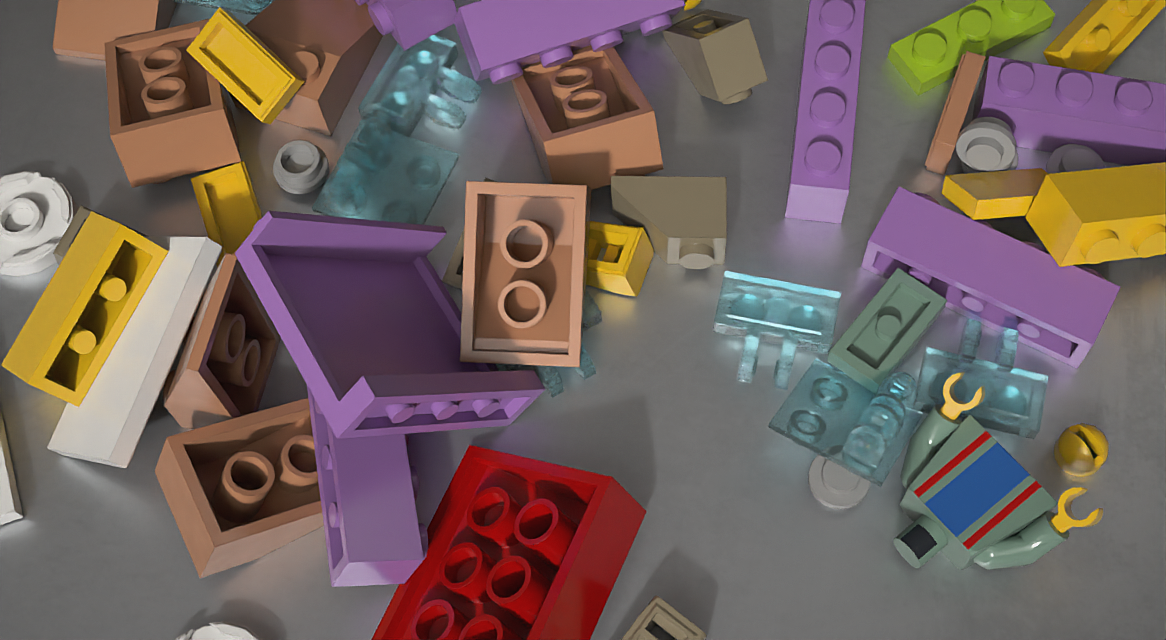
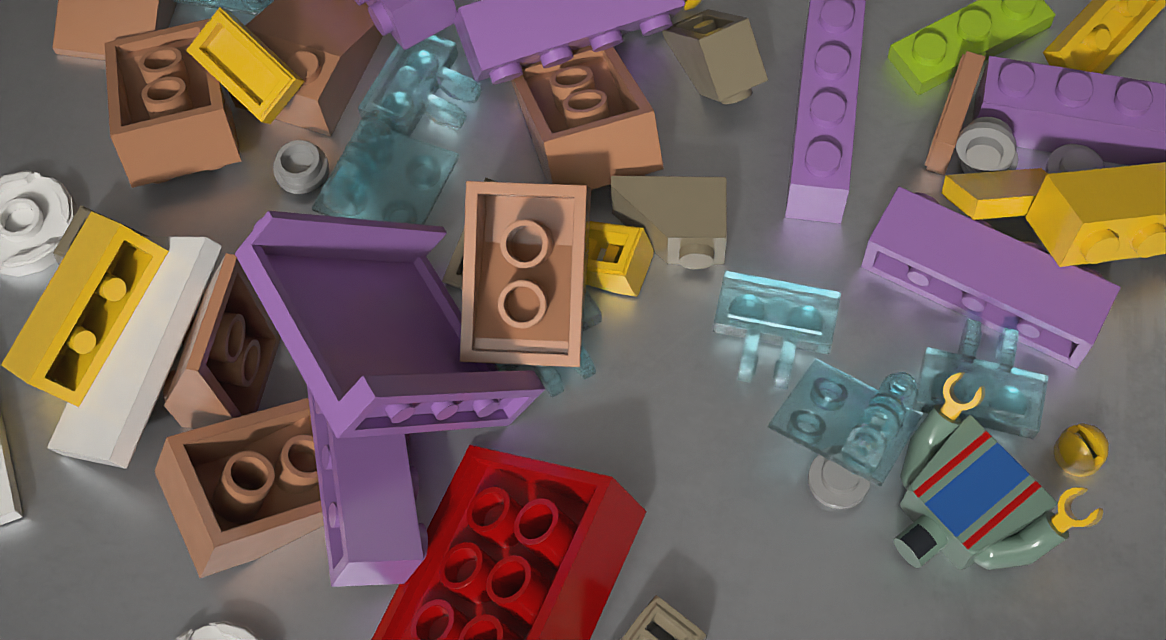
(227, 205): yellow tile -> none
(886, 330): sand green plate -> none

